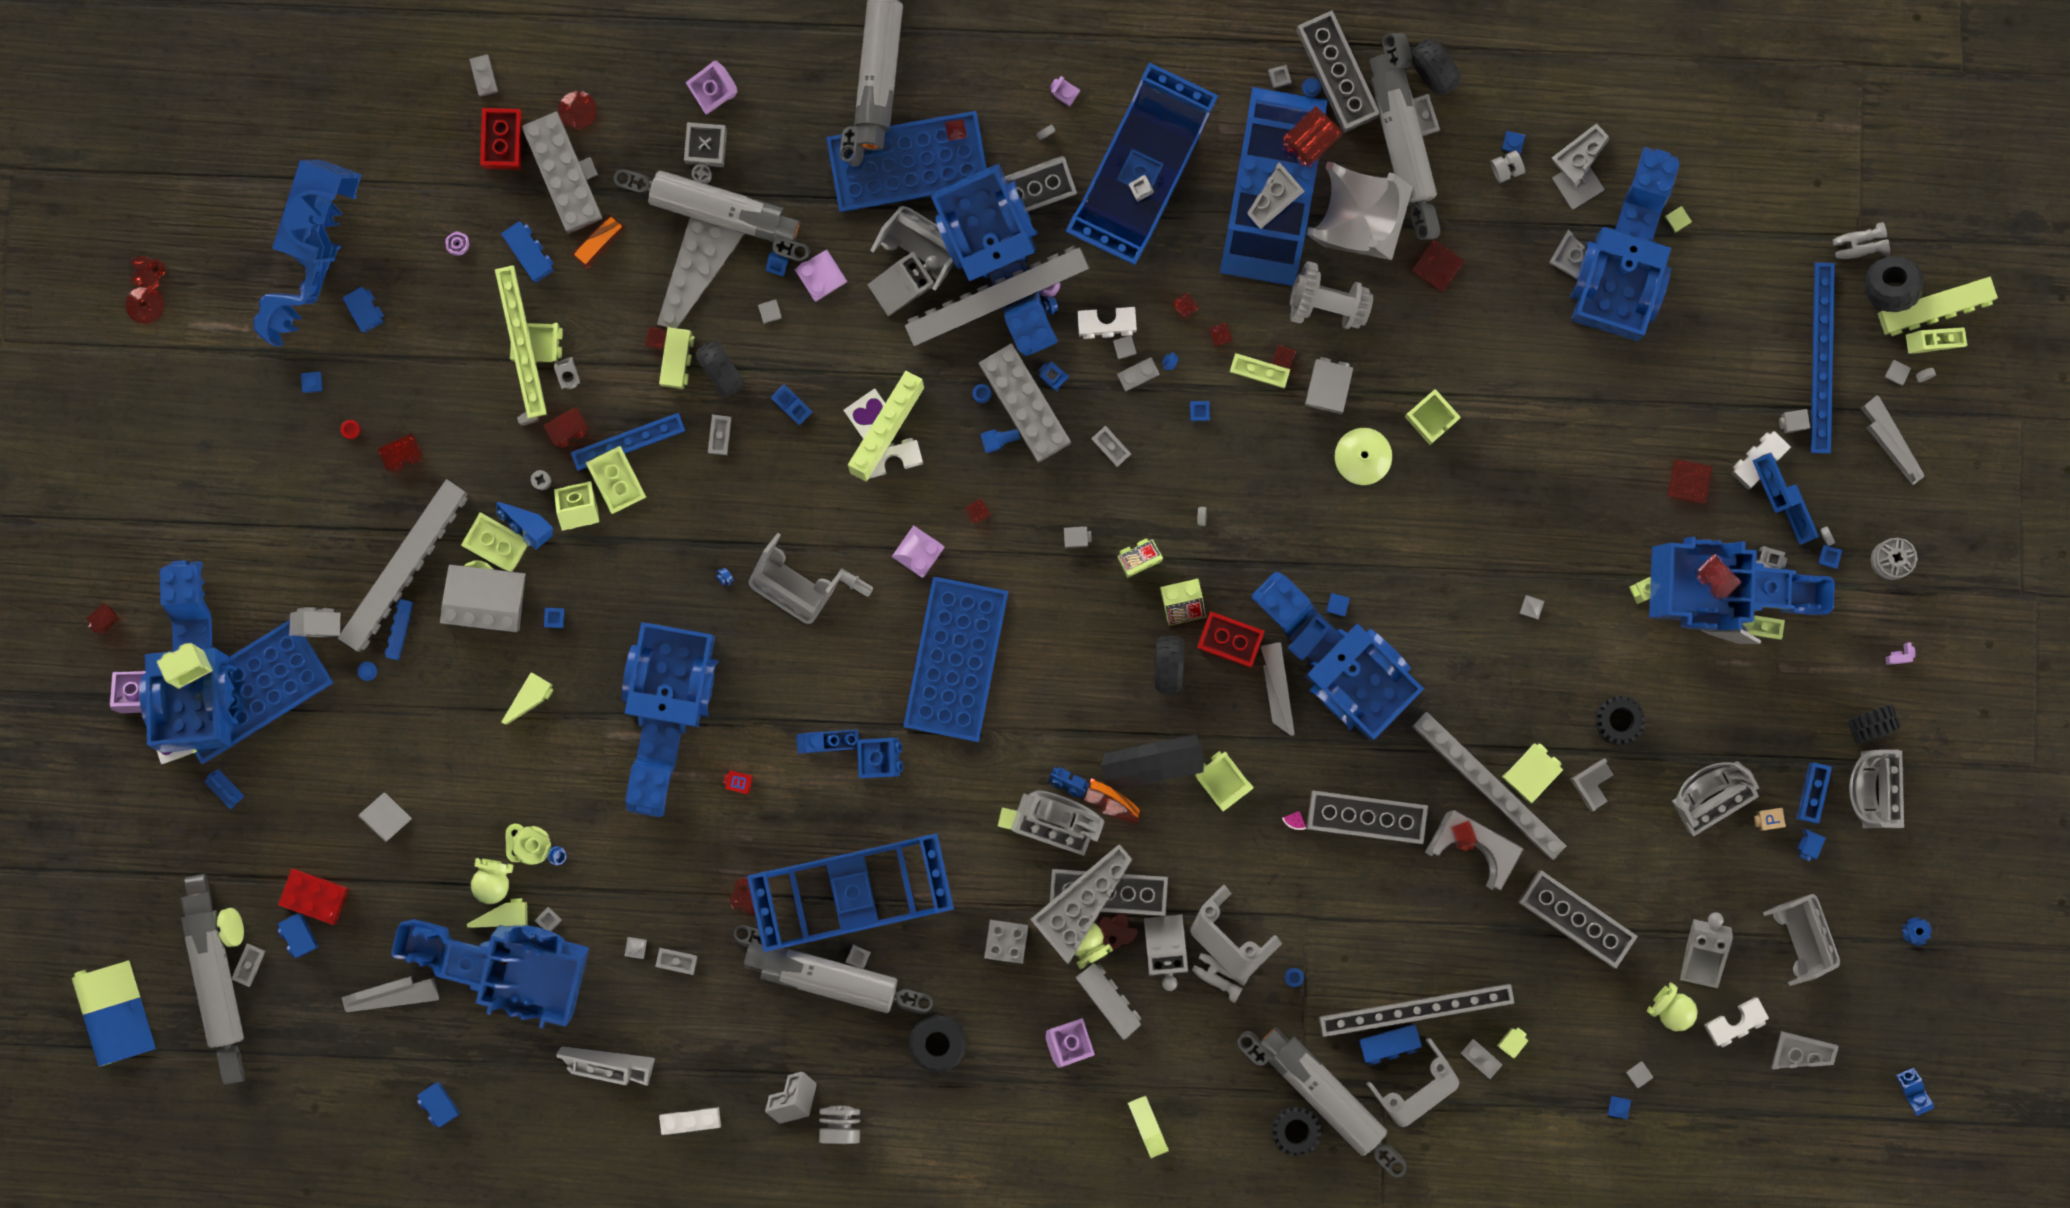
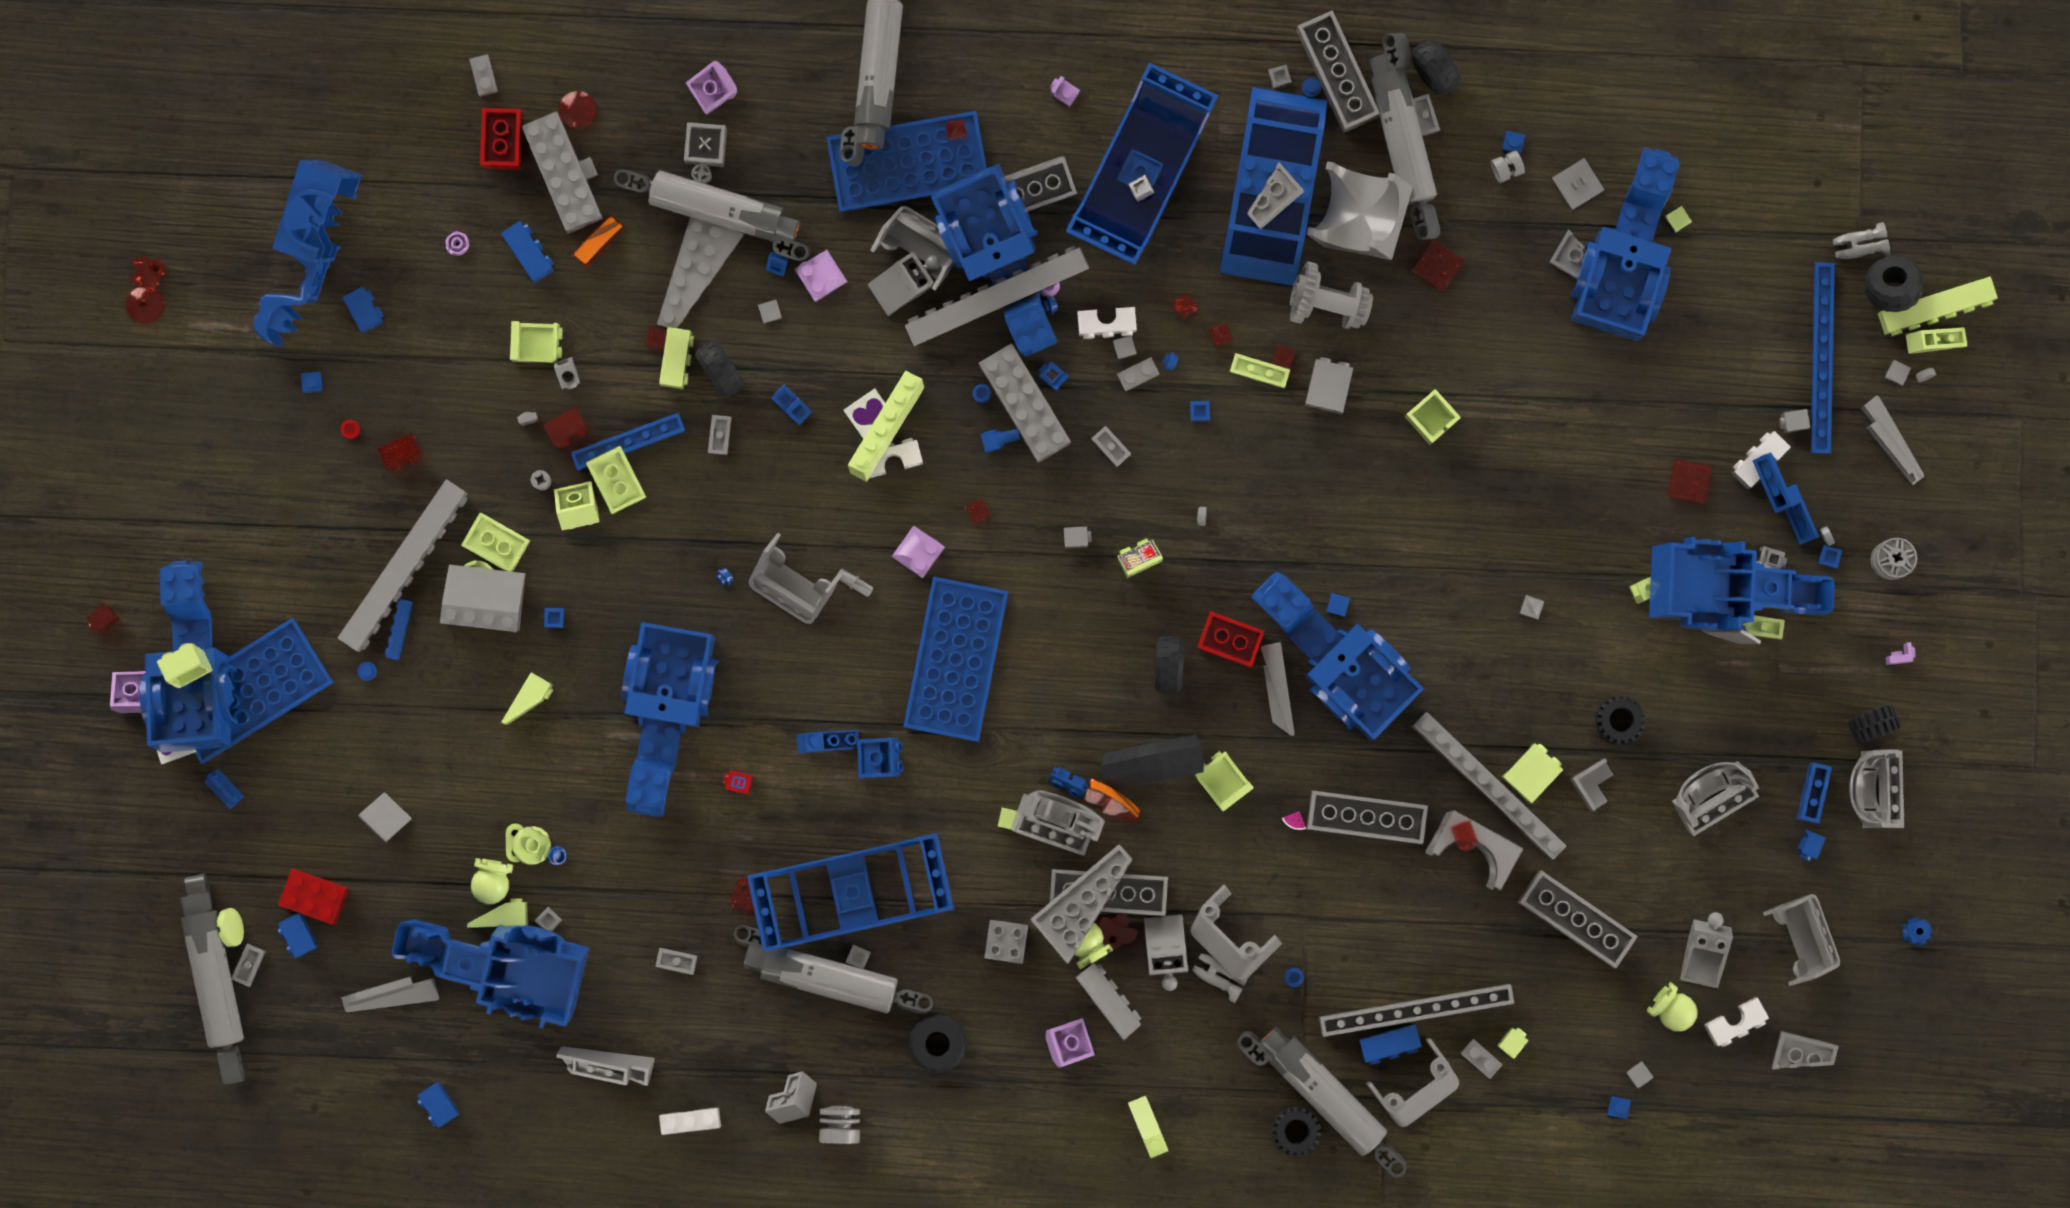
(113, 1013): door -> none
(315, 622): light grey brick -> none
(520, 342): yellowish green tile -> none
(529, 525): blue slope -> none
(635, 947): light grey tile -> none
(1045, 132): light grey tile -> none
(1183, 602): slope -> none
(1309, 637): blue slope -> none
(1311, 137): clear red brick -> none
(1358, 469): yellowish green dish -> none
(1581, 153): light grey wing -> none
(1717, 577): clear red brick -> none
(1770, 819): tan brick -> none
(1914, 1091): blue slope -> none

